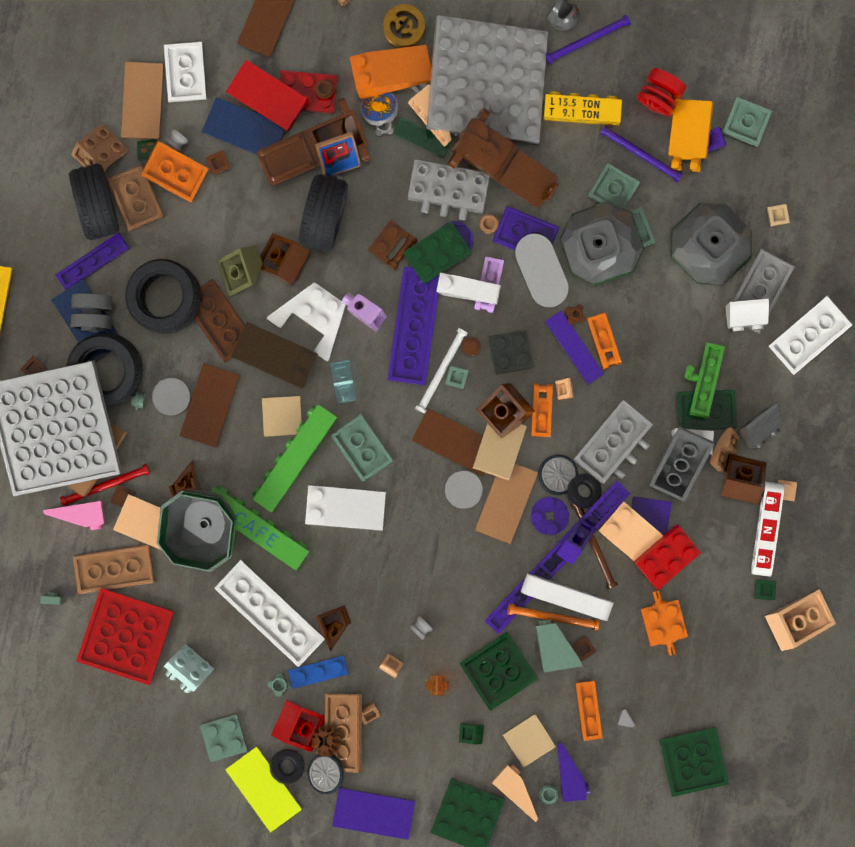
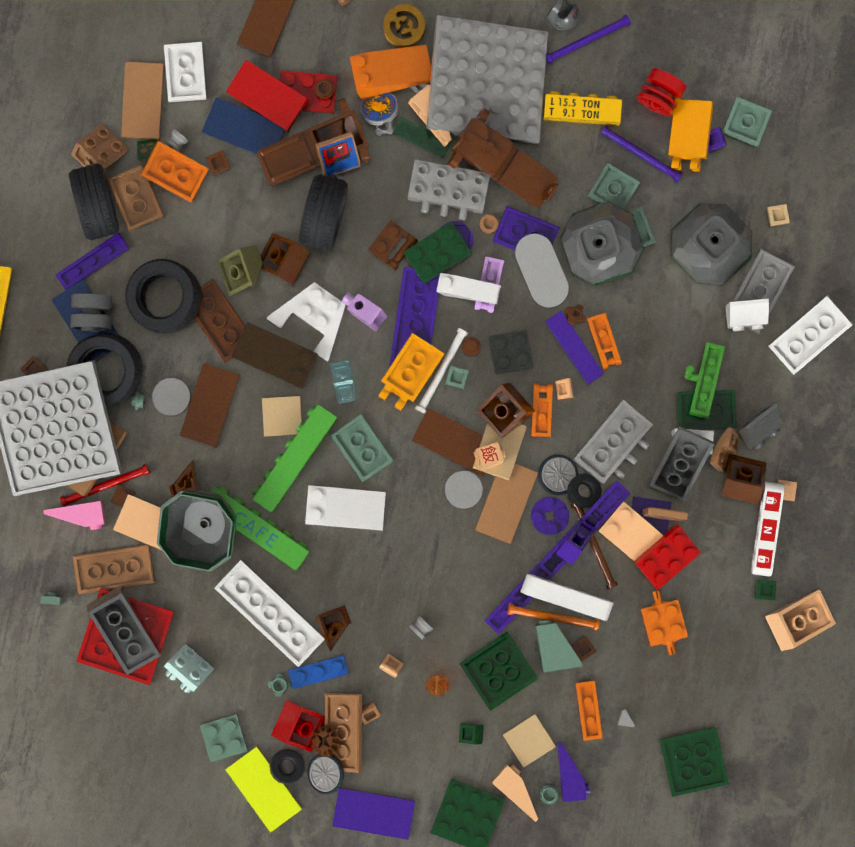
(123, 630): none -> dark grey slope
(410, 370): none -> light orange tile
(489, 456): none -> light nougat brick
(666, 514): none -> medium nougat tile

